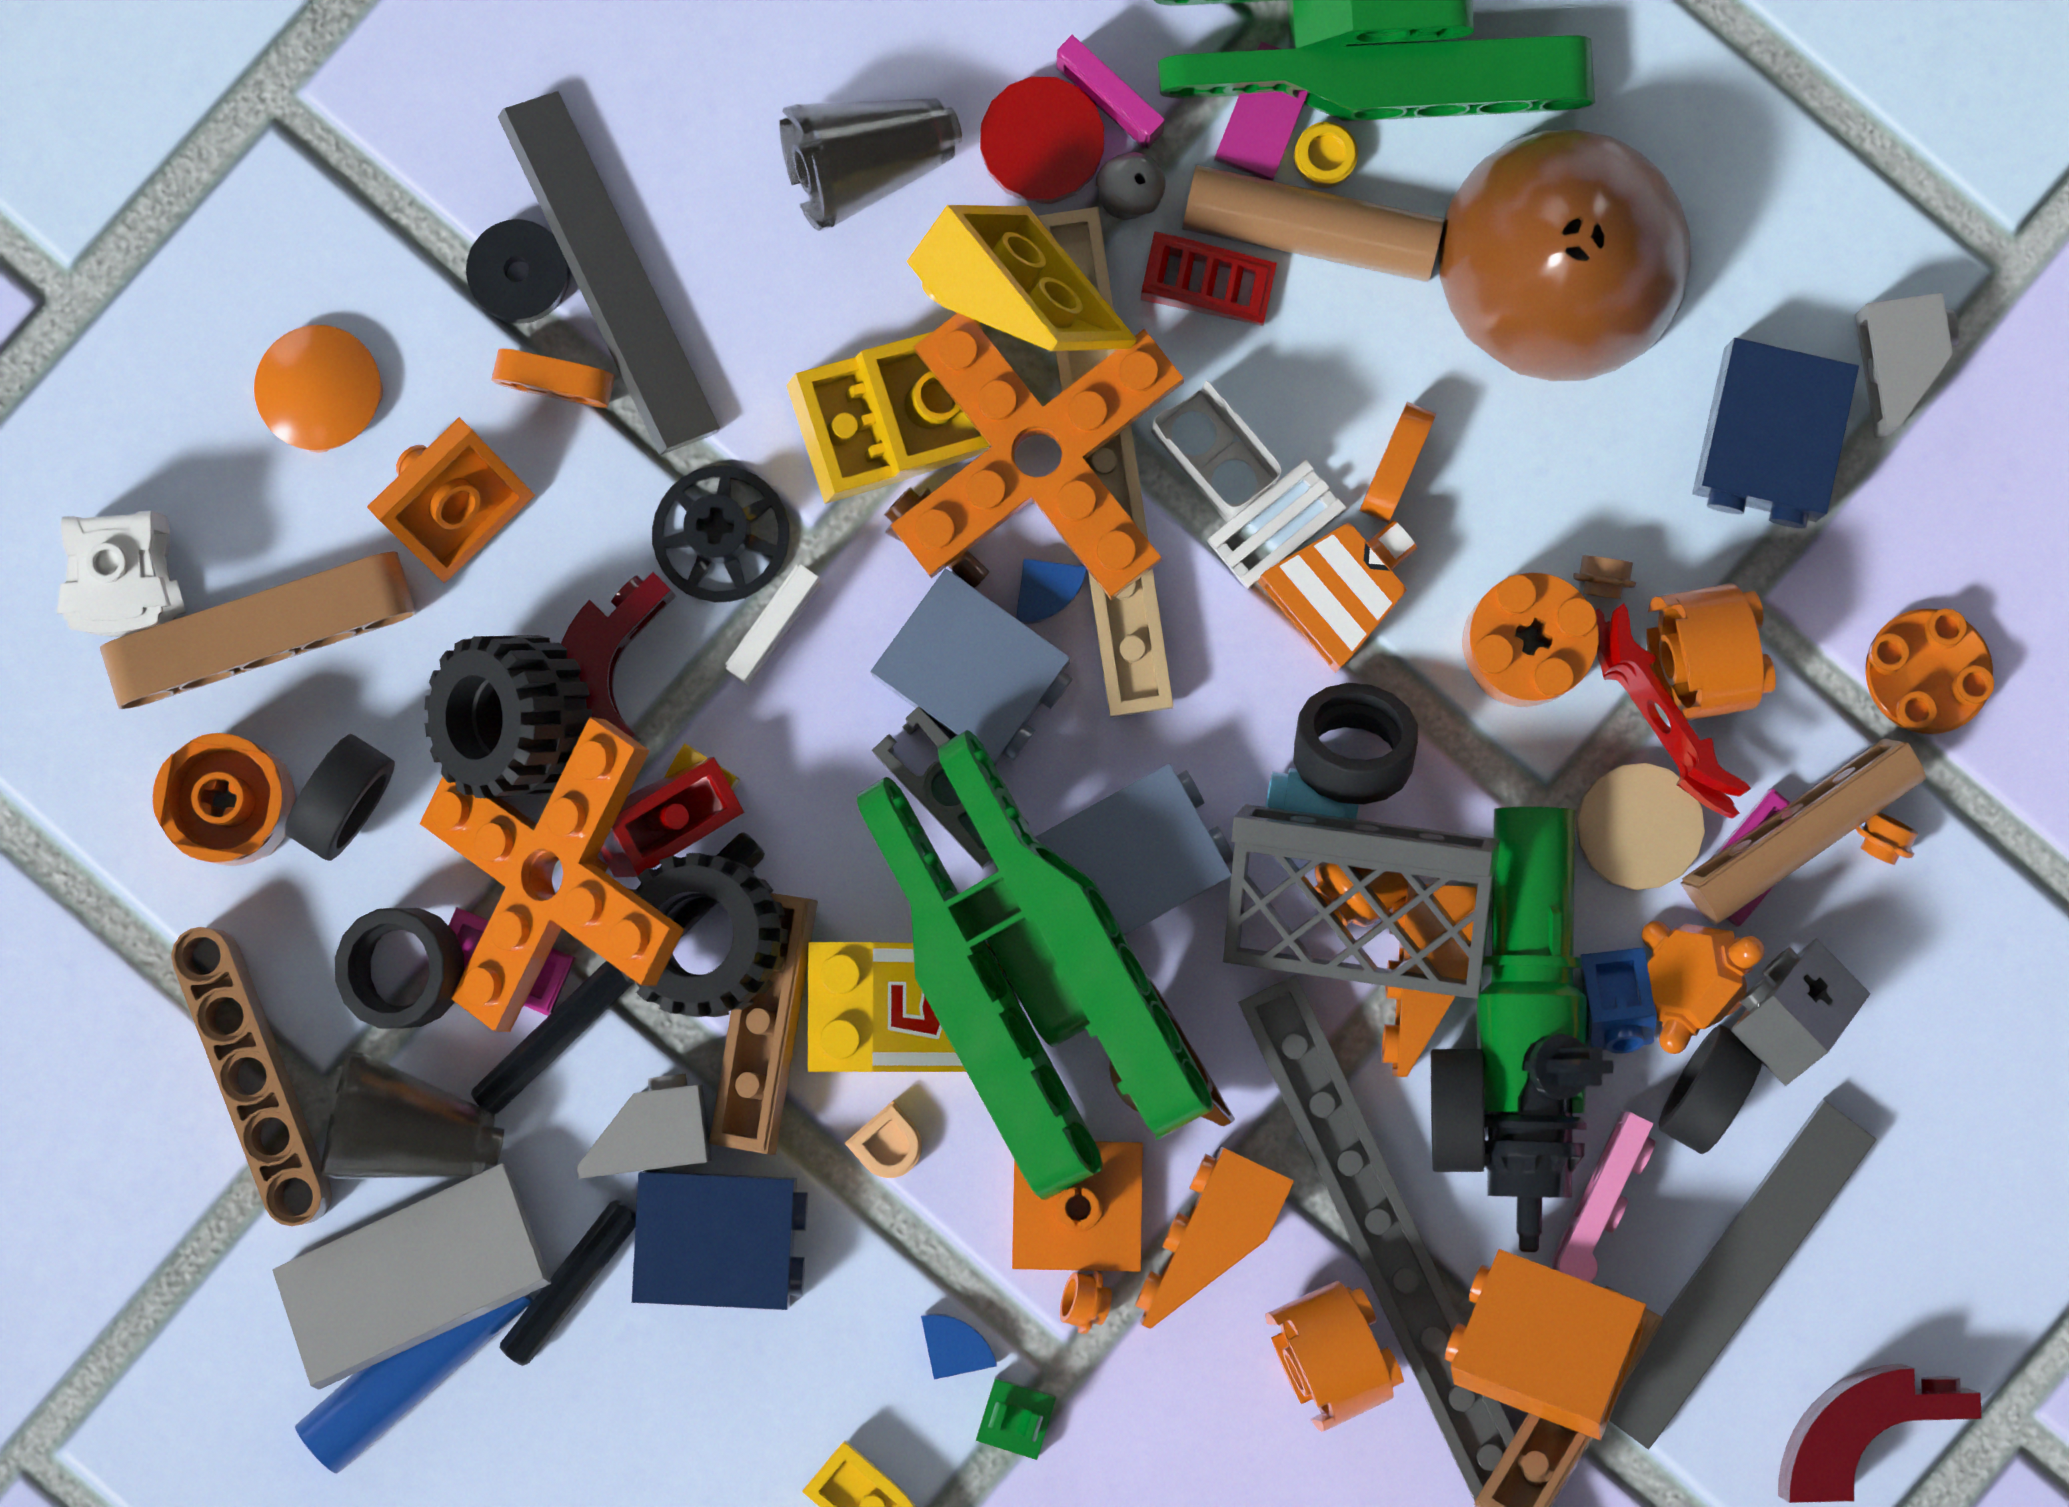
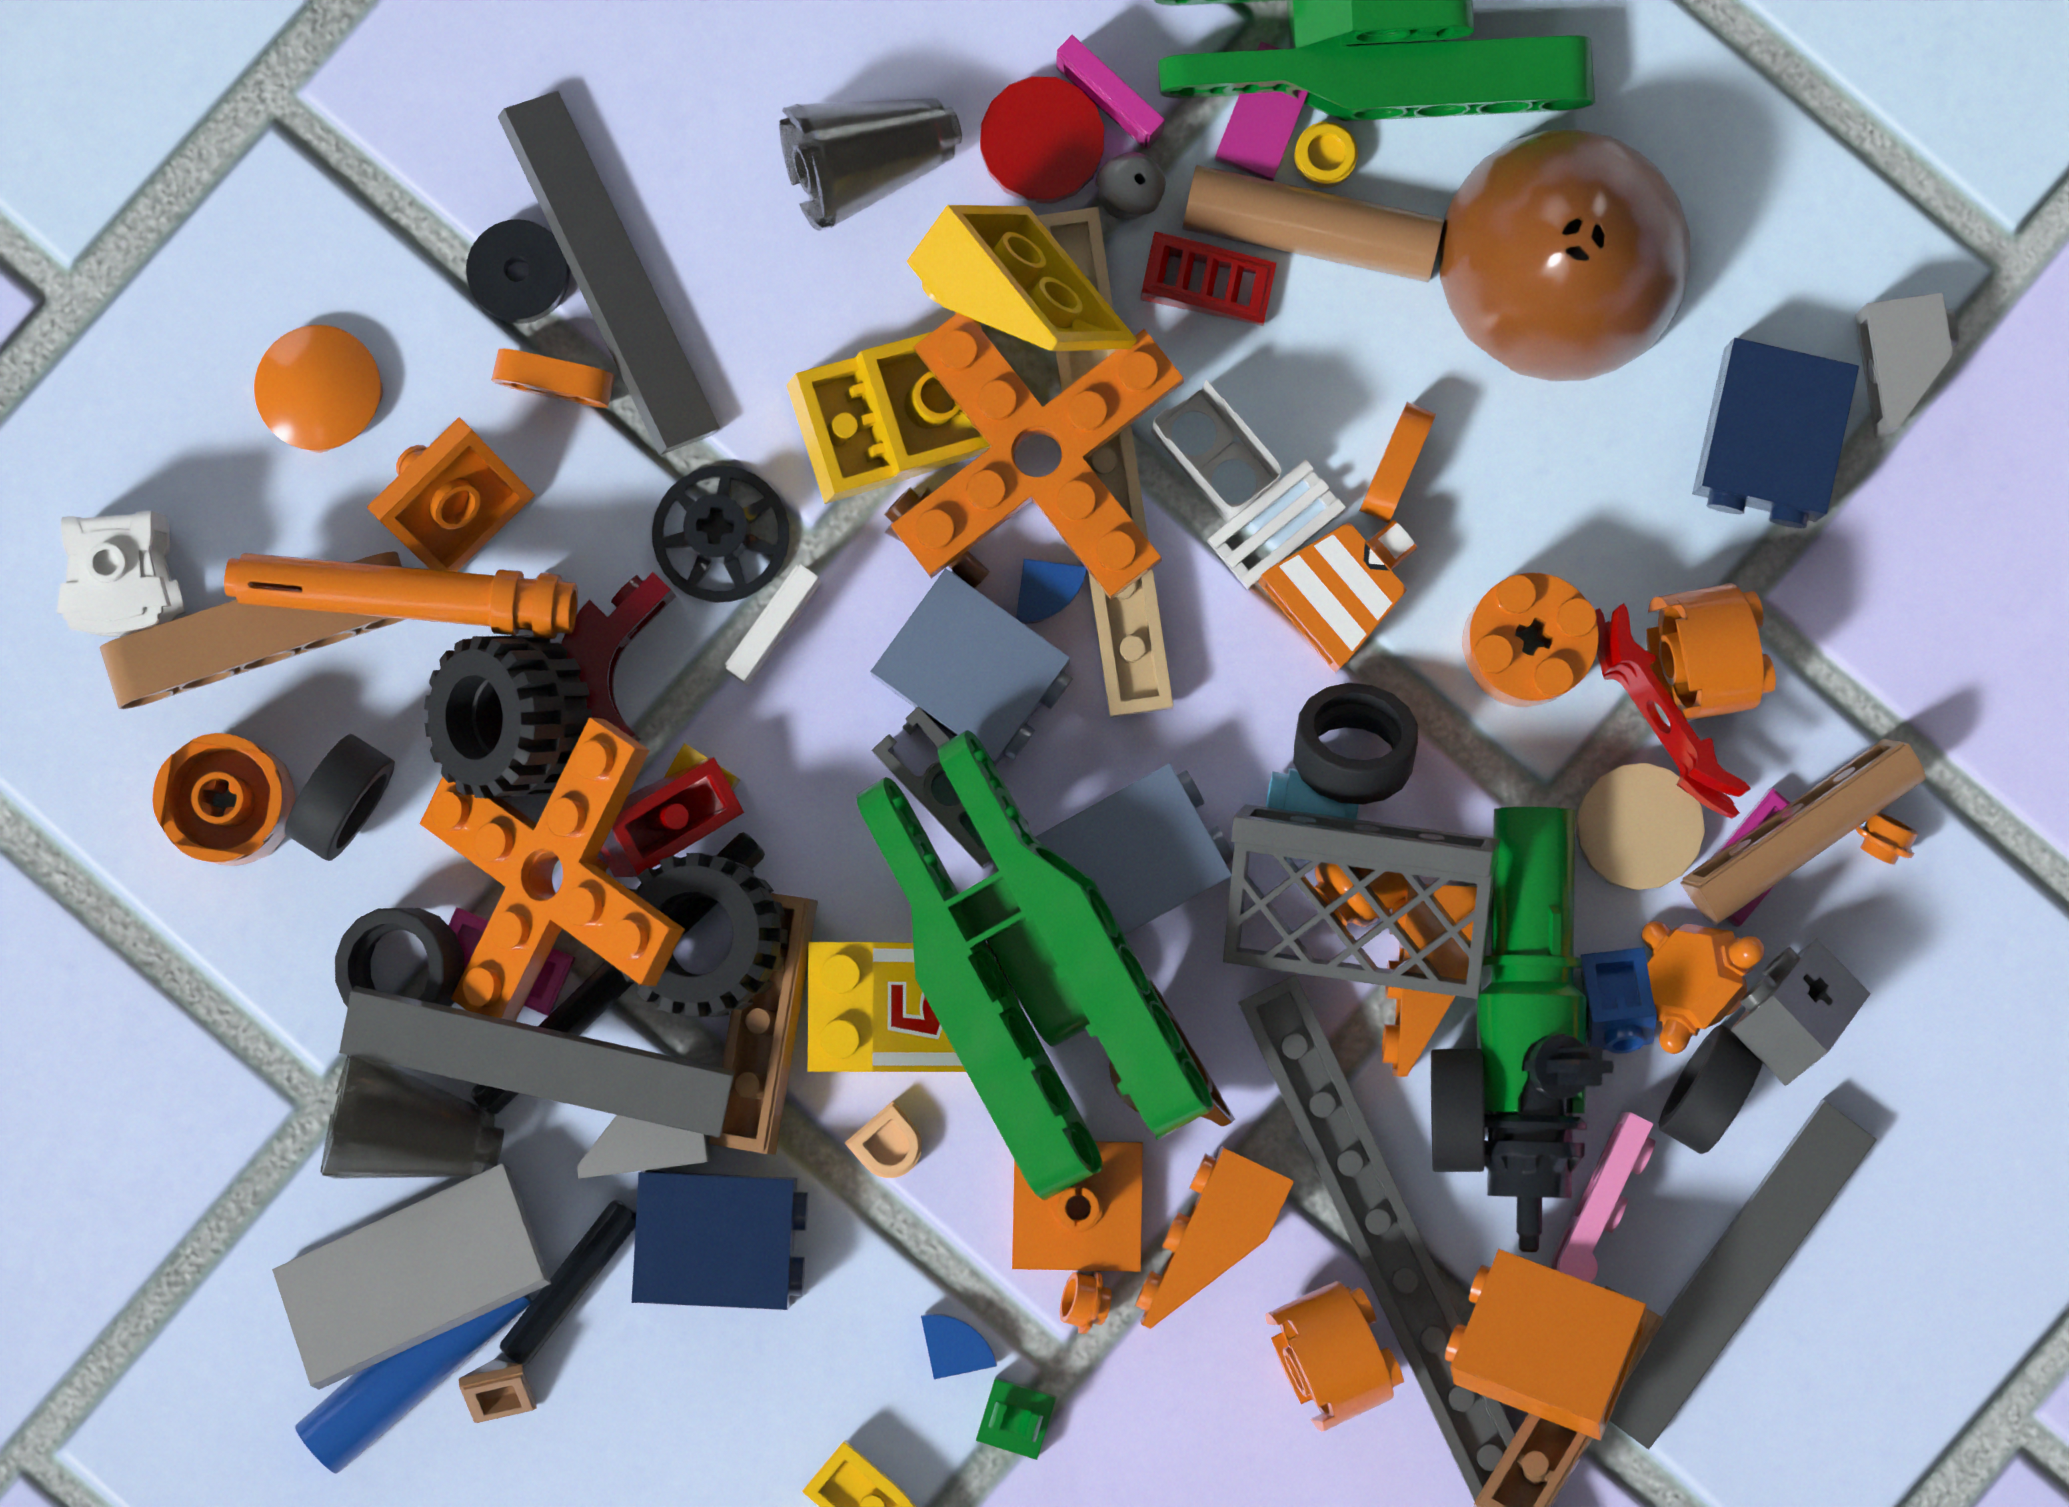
(227, 1055): medium nougat beam -> none
(497, 601): none -> orange cylinder
(497, 1391): none -> medium nougat slope
(536, 1061): none -> dark grey tile
(1604, 576): medium nougat plate -> none
(1844, 1420): dark red arch -> none
(1929, 671): orange dish -> none

